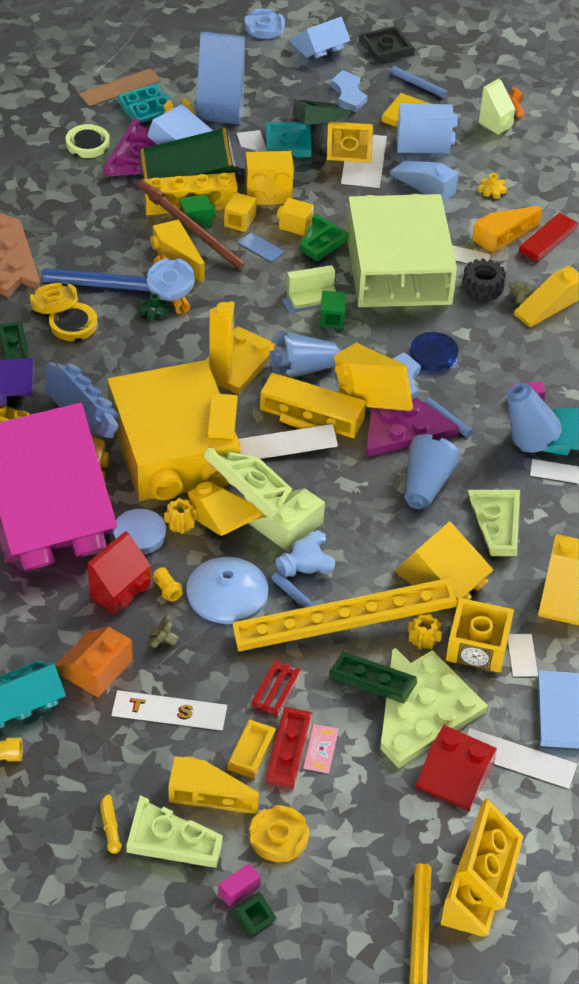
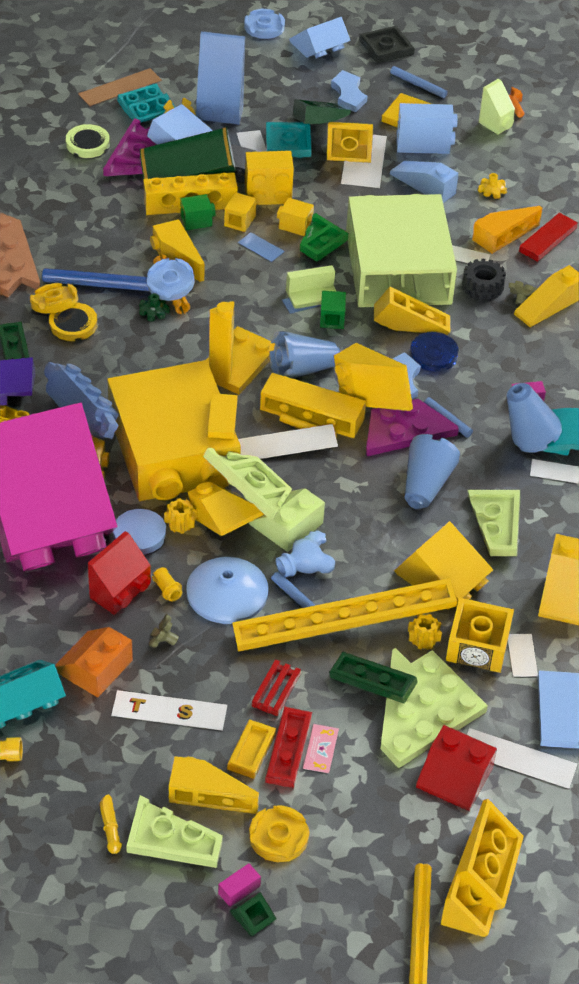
(158, 197): copper bar -> none
(408, 314): none -> yellow slope

